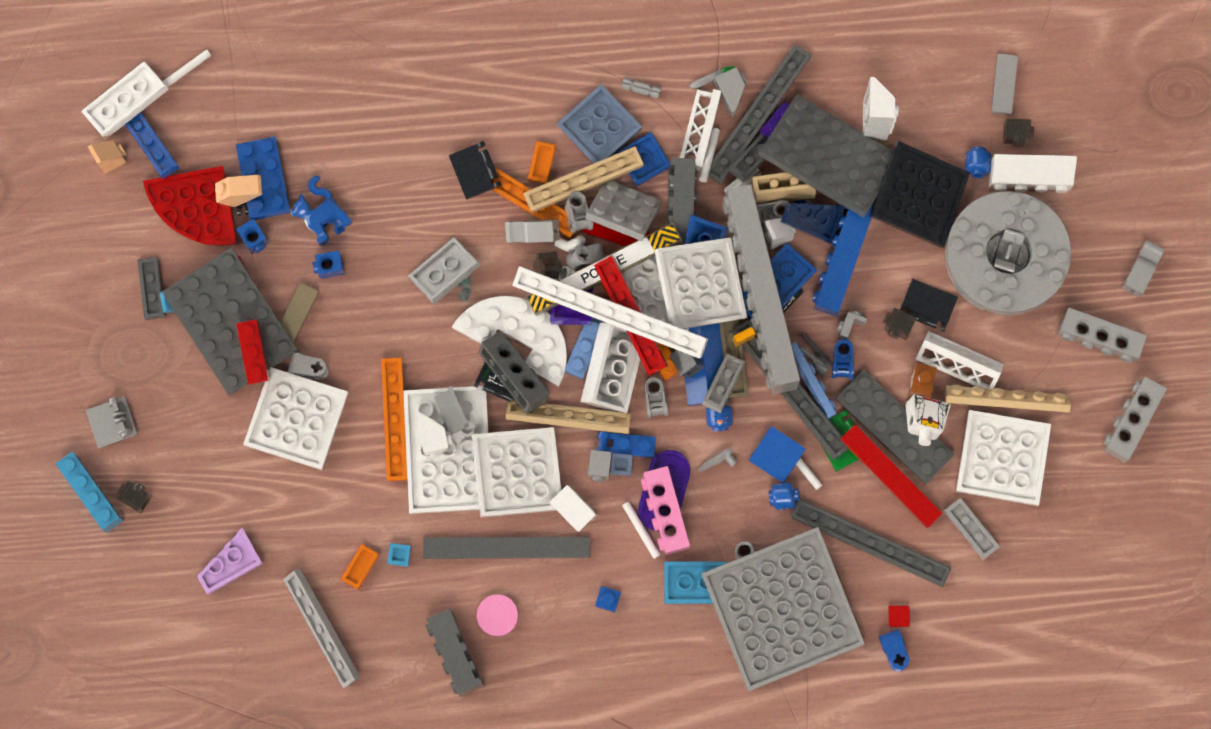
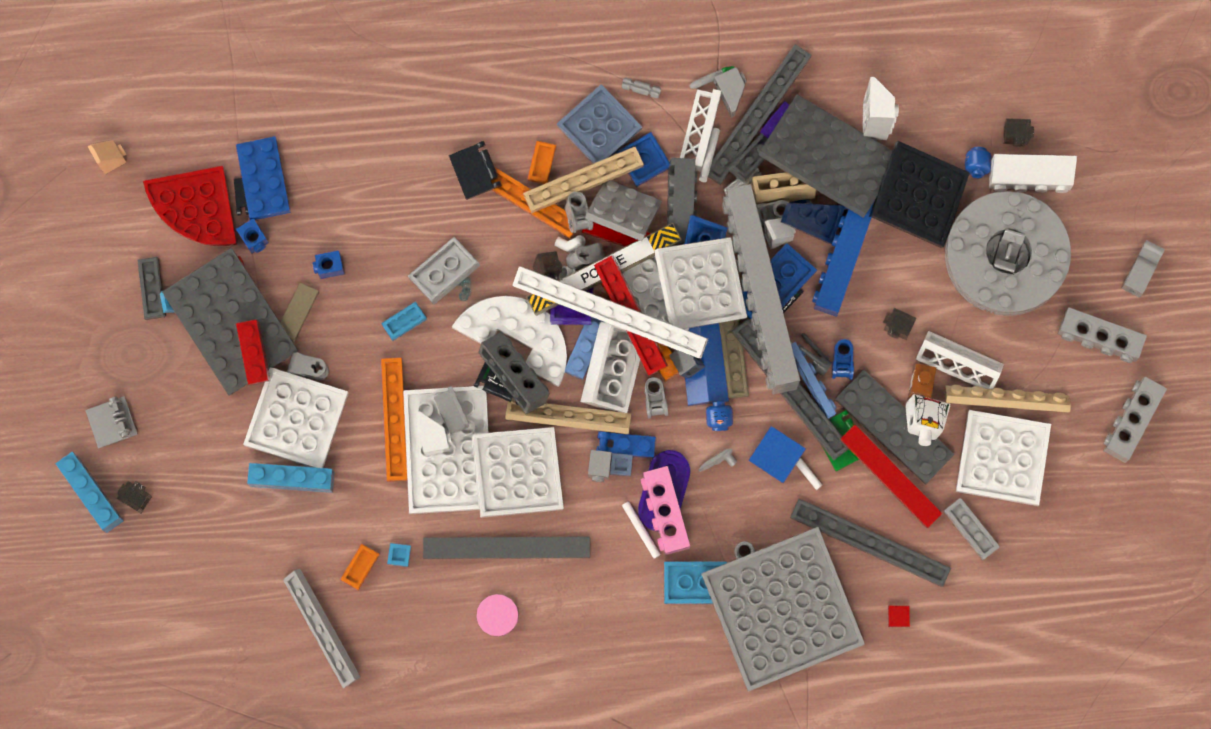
(124, 100): white tile -> none
(152, 145): blue tile -> none
(186, 68): white bar -> none
(230, 564): lavender wing -> none
(238, 189): light nougat slope -> none
(291, 477): none -> dark azure brick
(324, 214): blue animal -> none
(404, 321): none -> dark azure plate
(454, 652): dark grey wedge -> none
(532, 231): light grey piece -> none
(573, 508): white panel -> none
(608, 599): blue plate -> none
(723, 383): light grey tile -> none
(744, 336): light orange tile -> none
(784, 496): blue head -> none
(845, 326): light grey bracket -> none
(893, 646): blue piece -> none
(929, 304): black piece -> none
(1004, 84): light grey tile -> none

